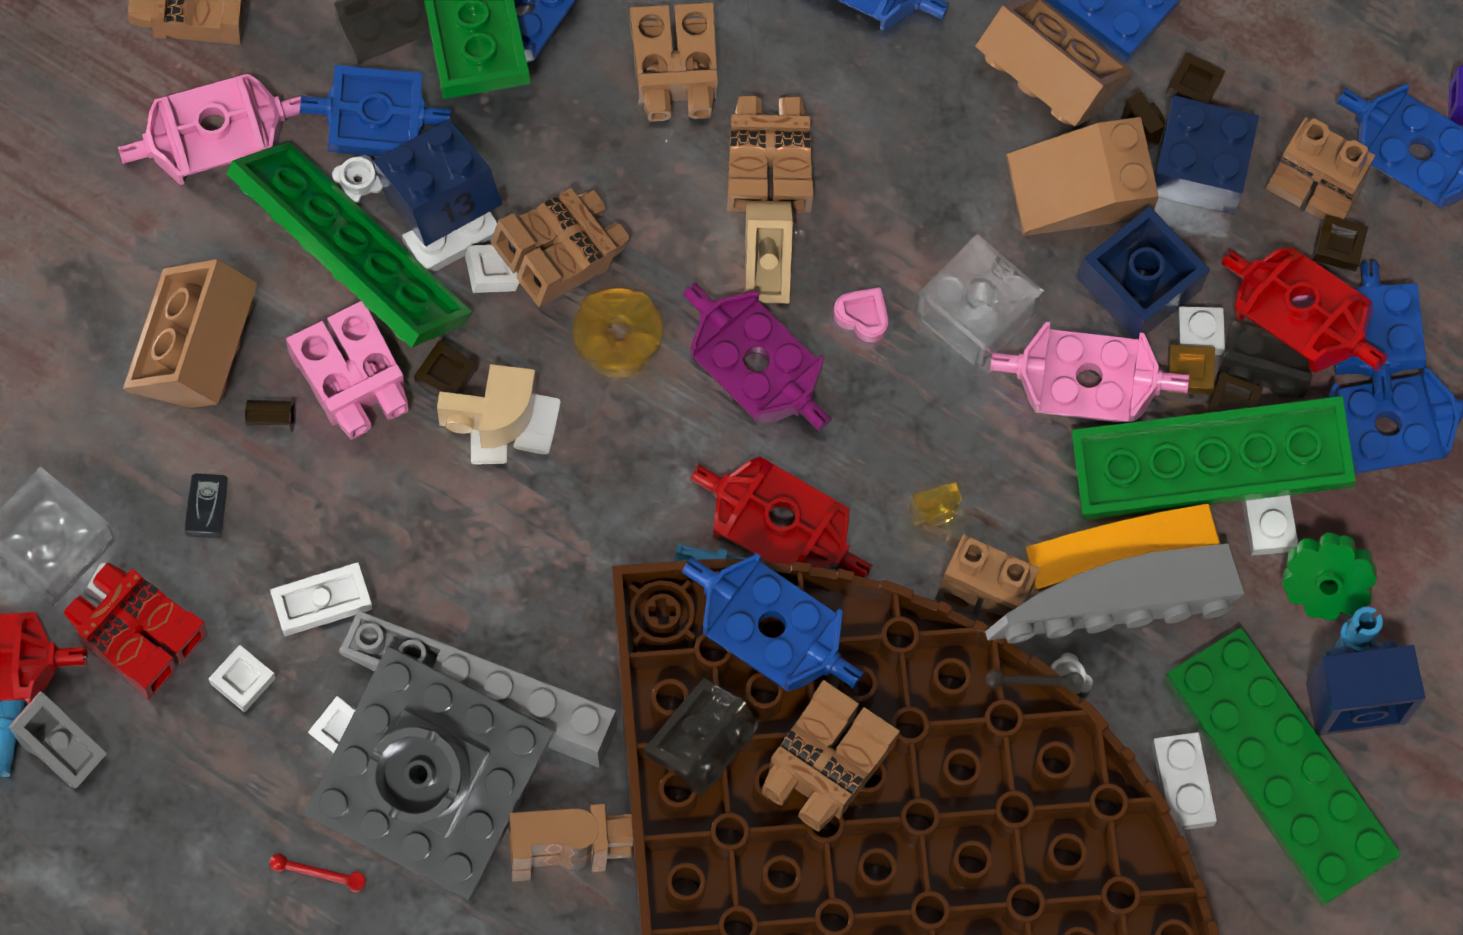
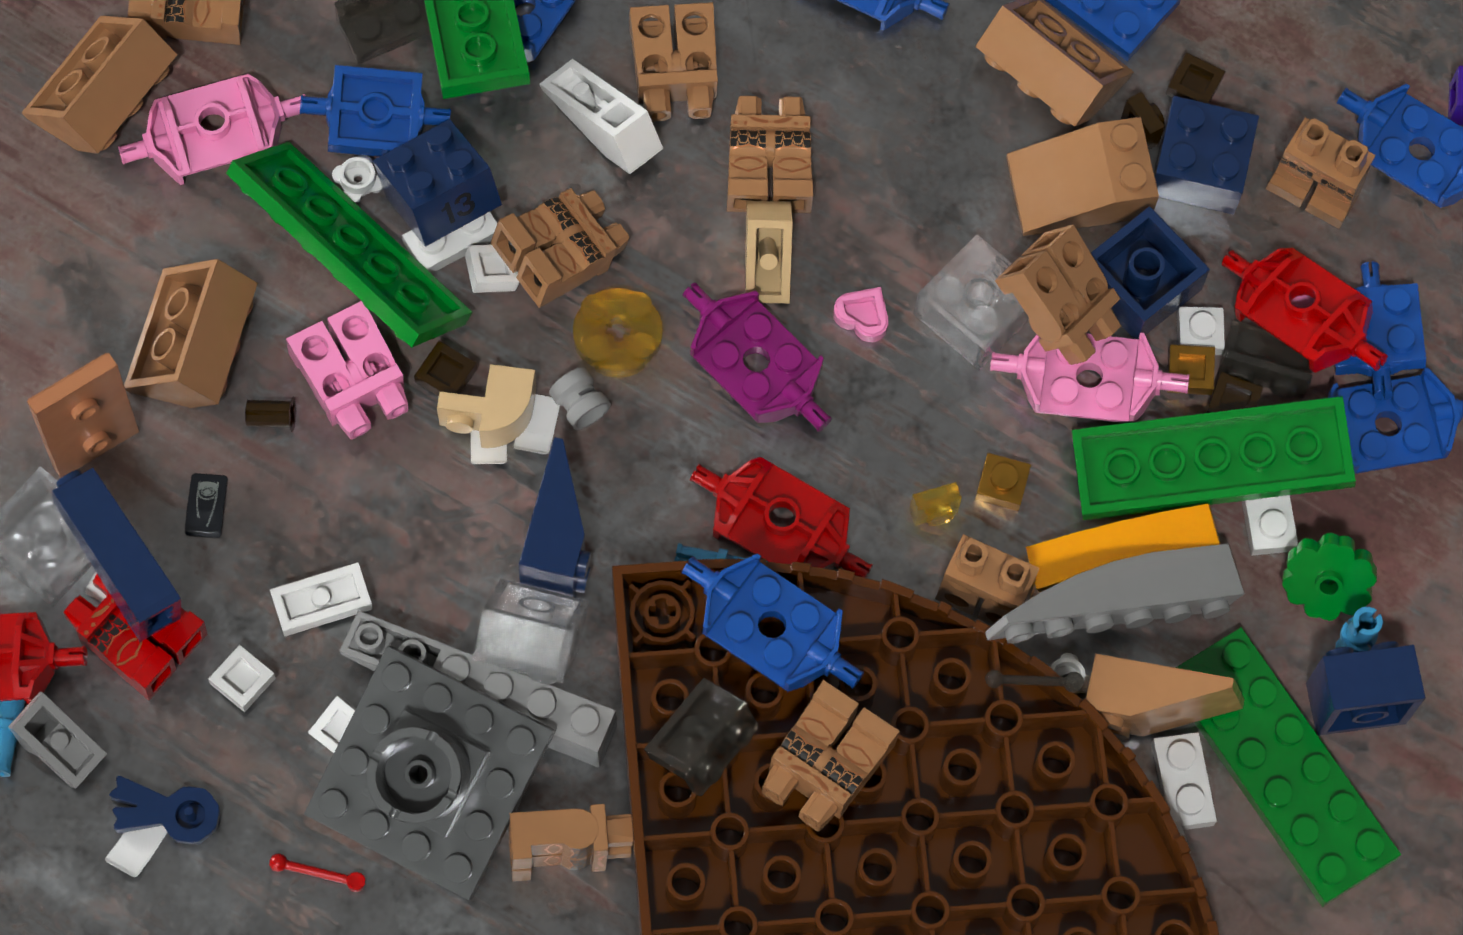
(83, 415): none -> nougat plate
(101, 83): none -> medium nougat slope
(117, 553): none -> dark blue slope
(135, 849): none -> white sticker
(187, 814): none -> dark blue piece
(530, 631): none -> clear brick
(555, 540): none -> dark blue slope
(580, 398): none -> light grey wheel
(604, 115): none -> white slope
(1003, 481): none -> pearl gold plate
(1063, 293): none -> medium nougat hips
(1154, 698): none -> medium nougat slope
(1340, 243): dark brown plate -> none

